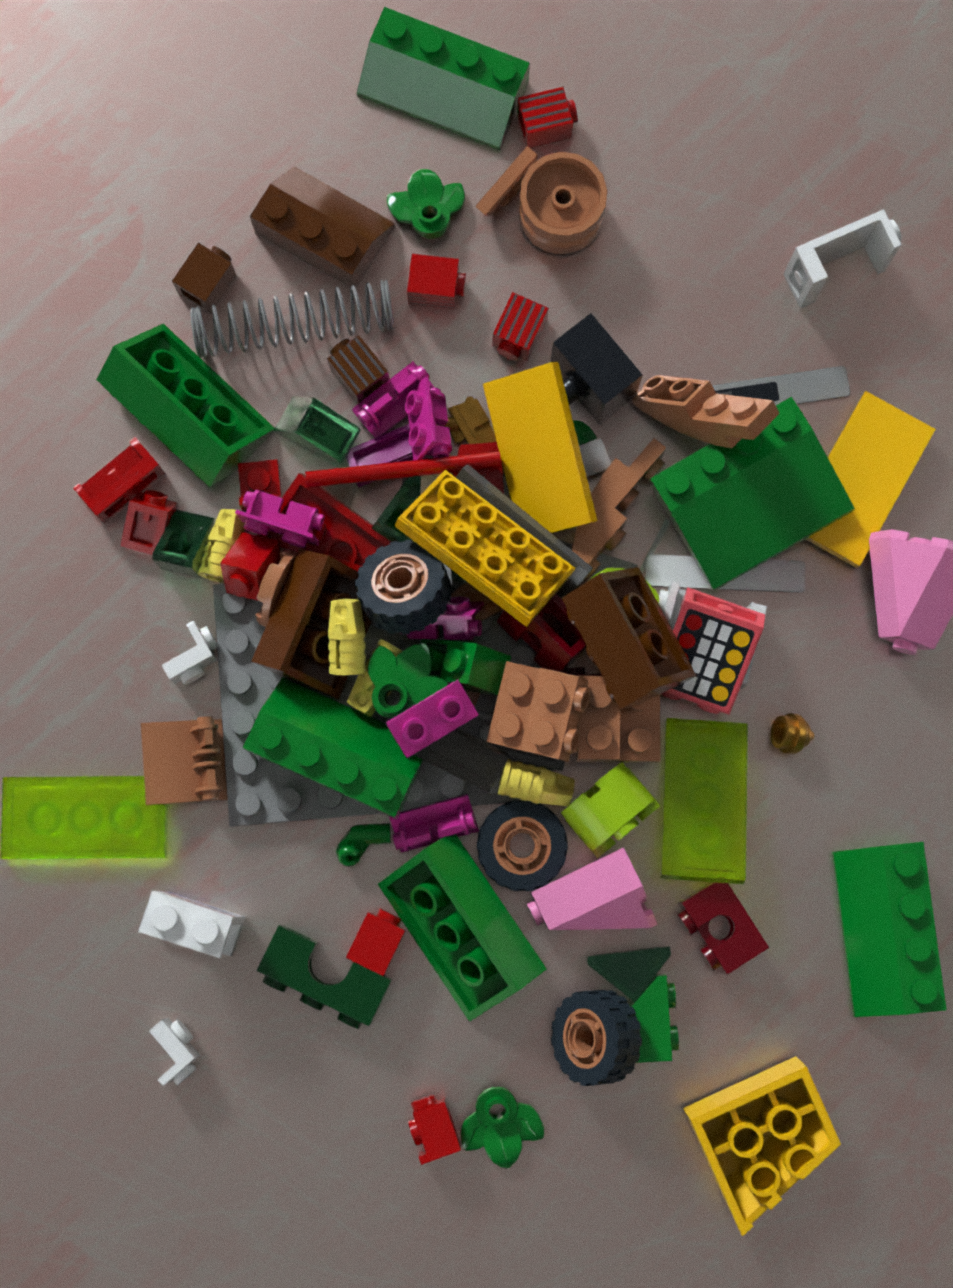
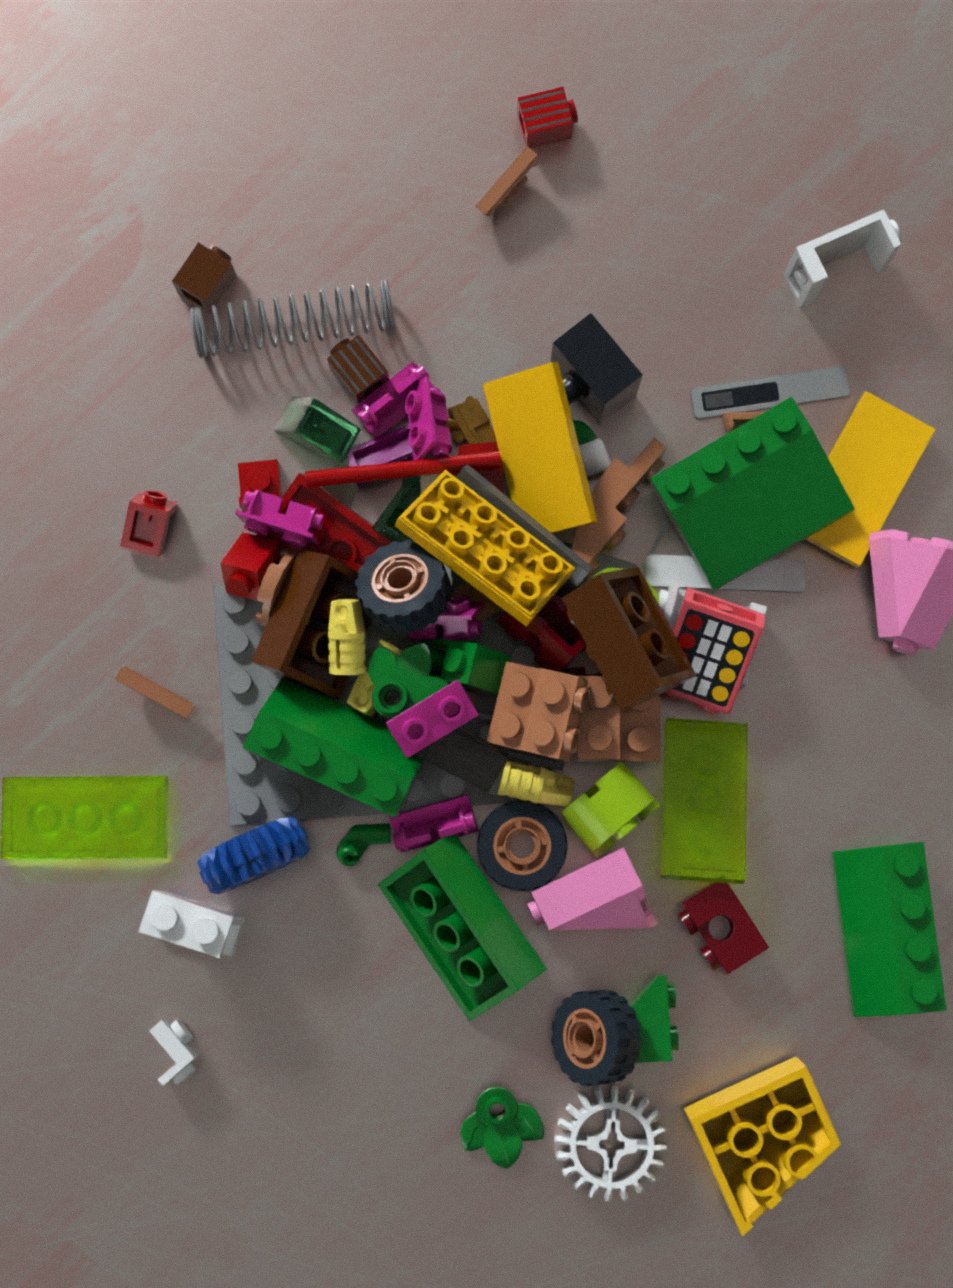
(120, 481): red hinge -> none
(154, 692): none -> nougat tile
(183, 543): clear green slope -> none
(183, 761): nougat hinge -> none
(184, 403): green slope -> none
(190, 664): white bracket -> none
(219, 541): light yellow hinge -> none
(253, 855): none -> blue gear
(290, 964): dark green arch -> none
(321, 226): reddish brown slope -> none
(377, 941): red brick -> none
(425, 199): green plate -> none
(433, 1128): red brick -> none
(435, 281): red brick -> none
(442, 78): green slope -> none
(519, 327): red brick -> none
(562, 203): nougat wheel -> none
(629, 1143): none -> white gear
(630, 969): clear green slope -> none
(702, 414): nougat slope -> none
(791, 733): pearl gold plate -> none

